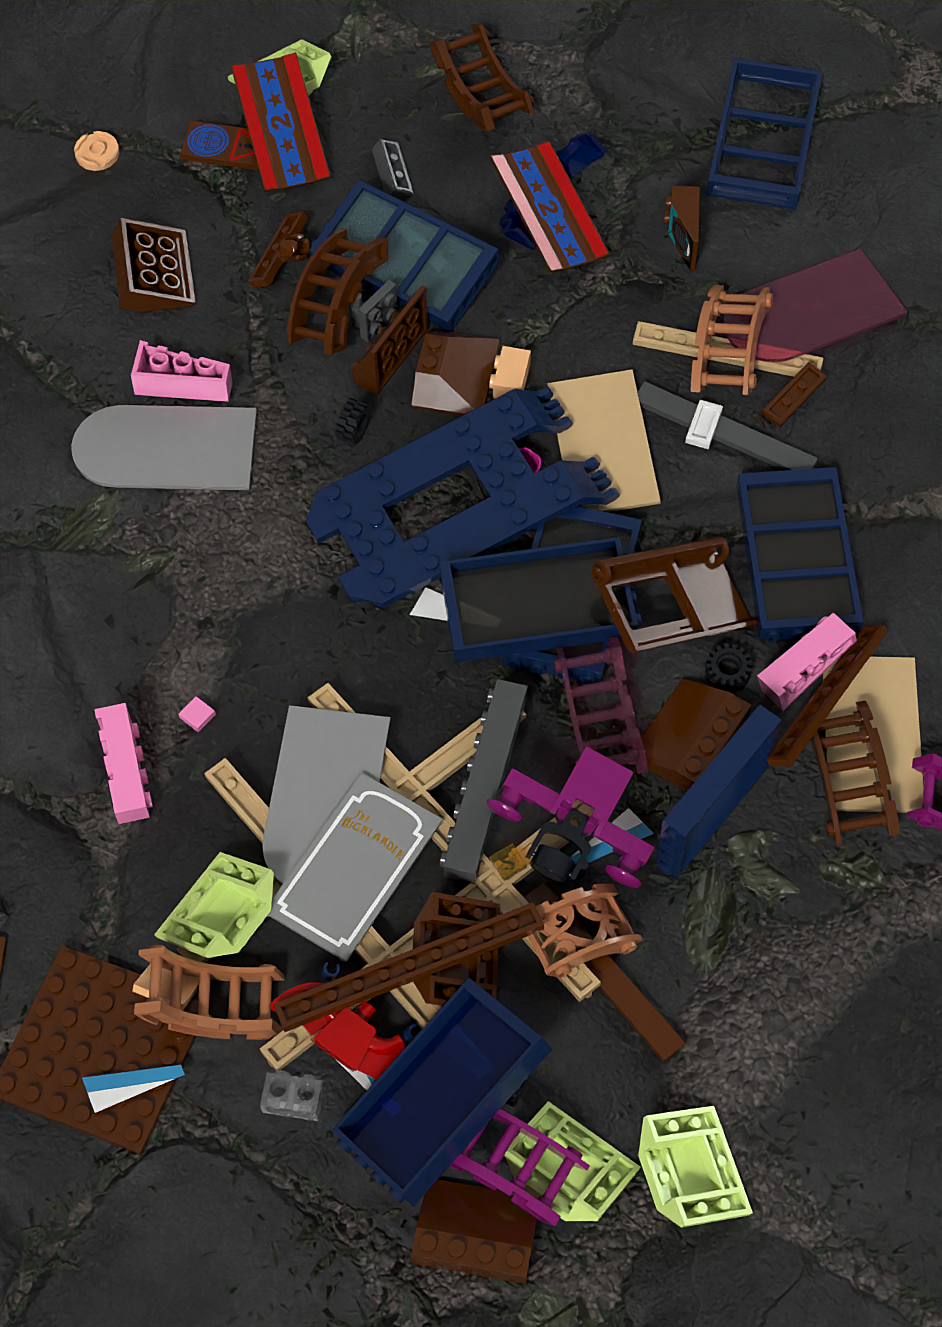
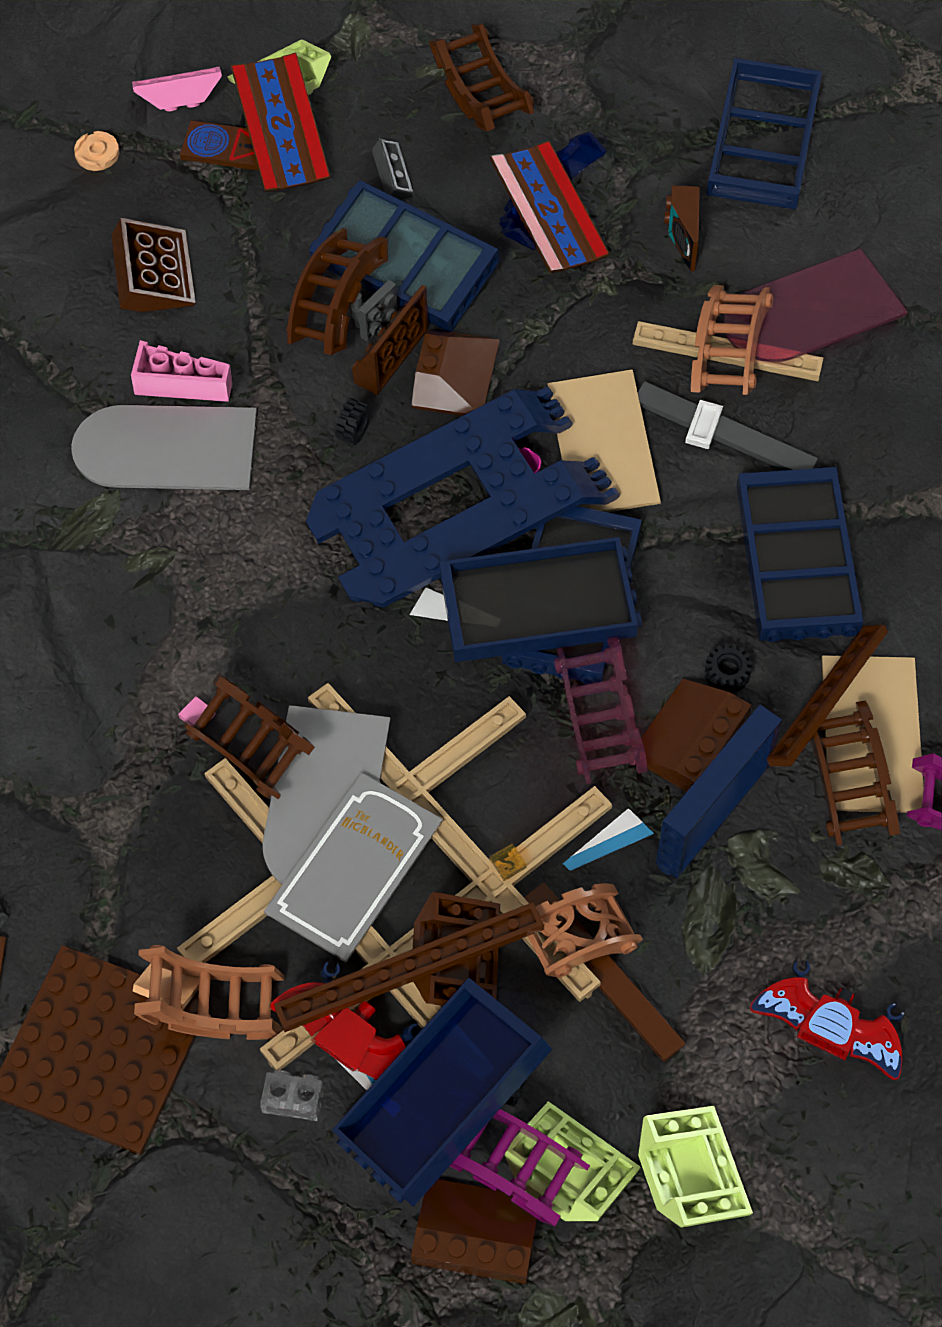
(117, 1087): dark azure sticker -> none
(123, 763): bright pink wedge -> none
(178, 89): none -> bright pink wedge
(221, 908): yellowish green slope -> none
(270, 721): none -> reddish brown fence
(284, 246): reddish brown plate -> none
(484, 782): dark grey brick -> none
(511, 370): light nougat brick -> none
(596, 783): magenta piece -> none
(696, 581): reddish brown piece -> none
(794, 395): reddish brown tile -> none
(806, 661): bright pink wedge -> none
(833, 1022): none -> torso

